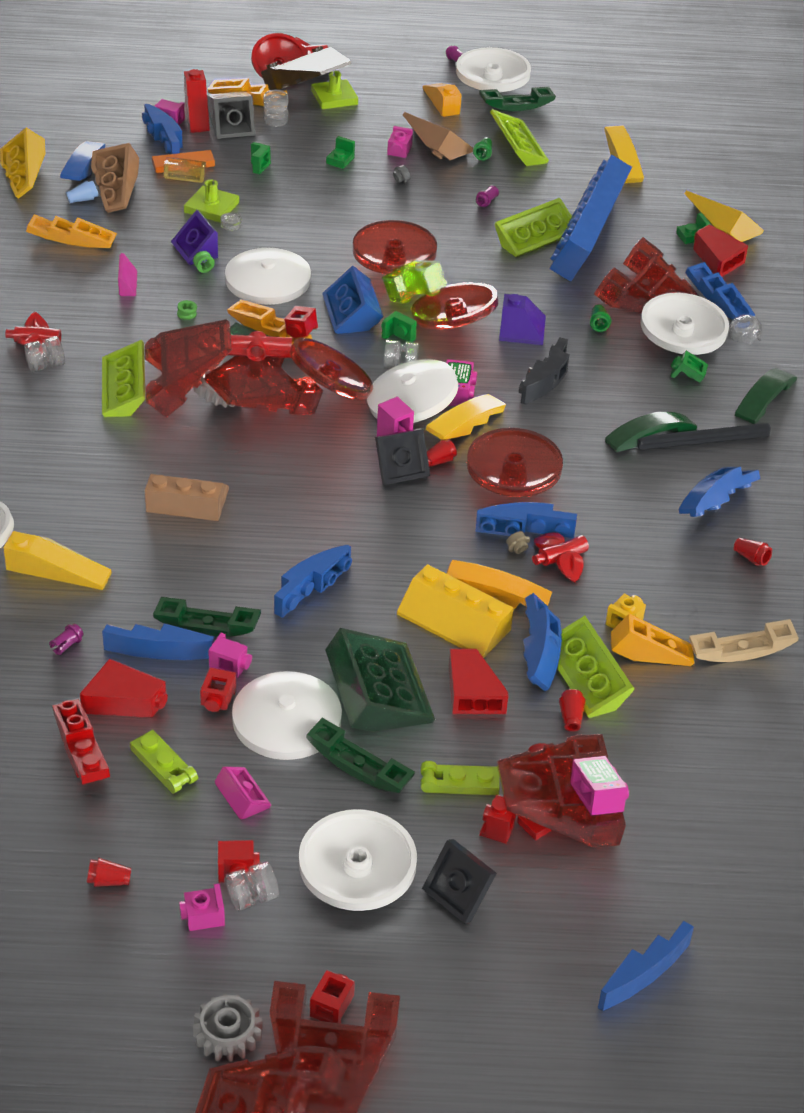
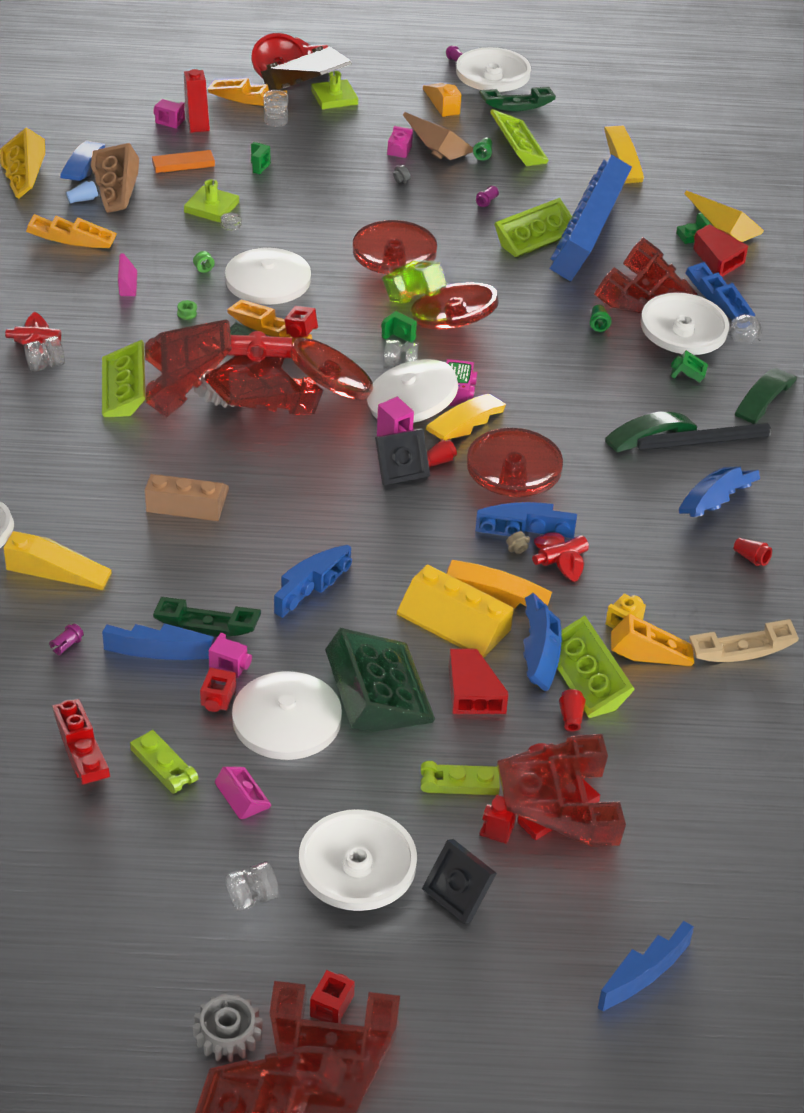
(107, 873): red cone -> none
(123, 692): red slope -> none
(163, 128): blue slope -> none
(184, 169): clear yellow slope -> none
(195, 237): dark purple slope -> none
(203, 908): dark pink brick -> none
(231, 114): dark grey slope -> none
(235, 856): red brick -> none
(342, 154): green bracket -> none
(352, 303): blue slope -> none
(356, 761): dark green slope -> none
(521, 321): dark purple slope -> none
(546, 373): black slope -> none
(599, 785): dark pink brick -> none

